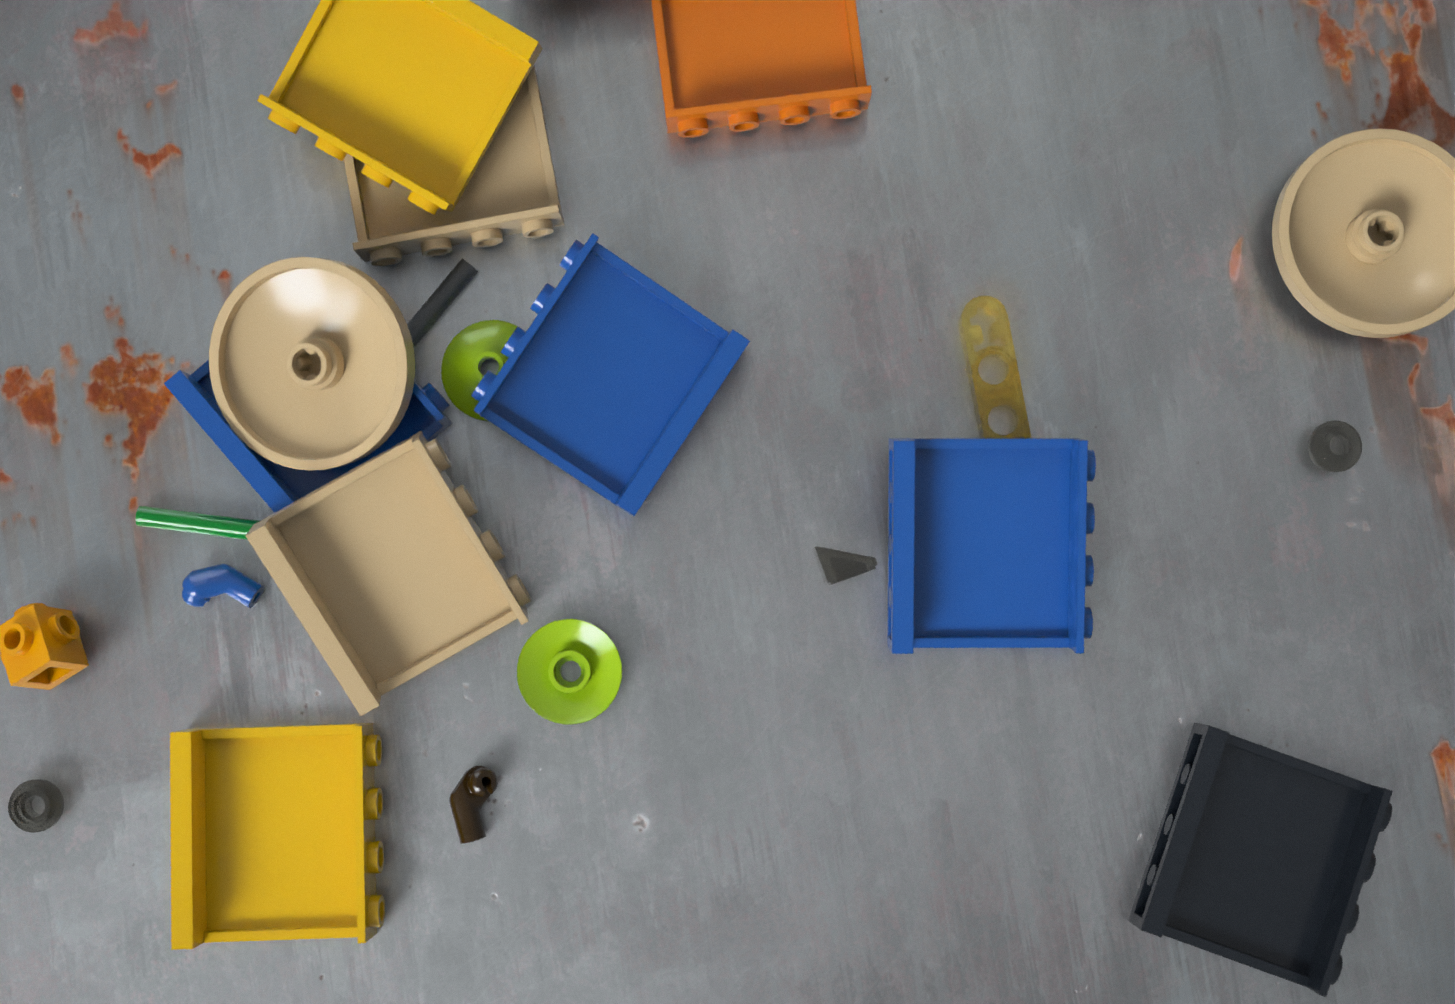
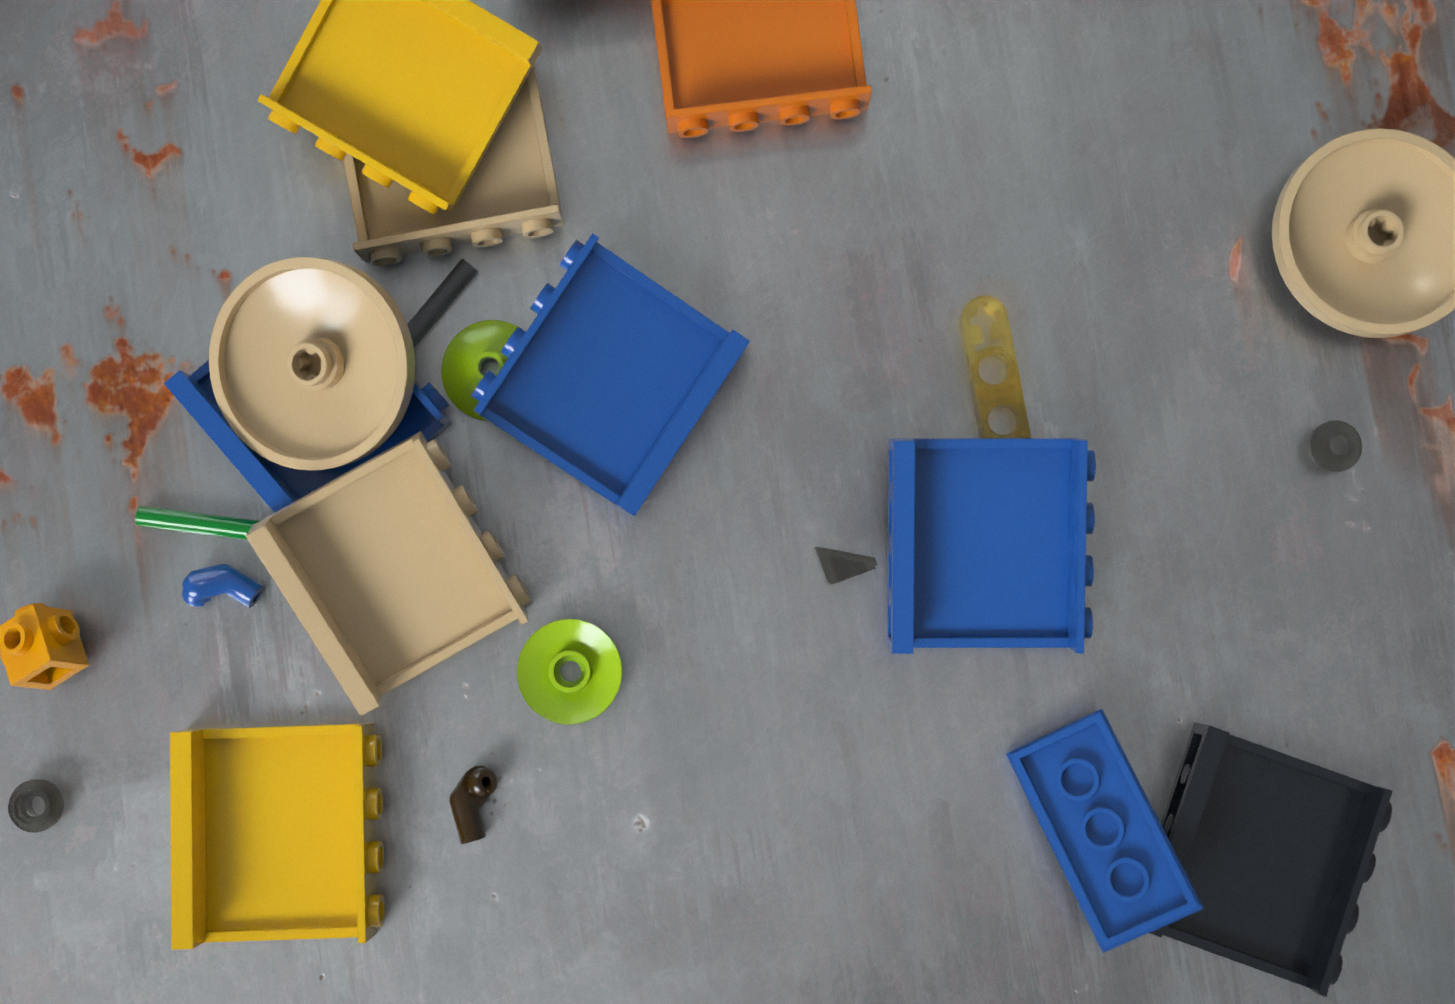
(1104, 831): none -> blue tile

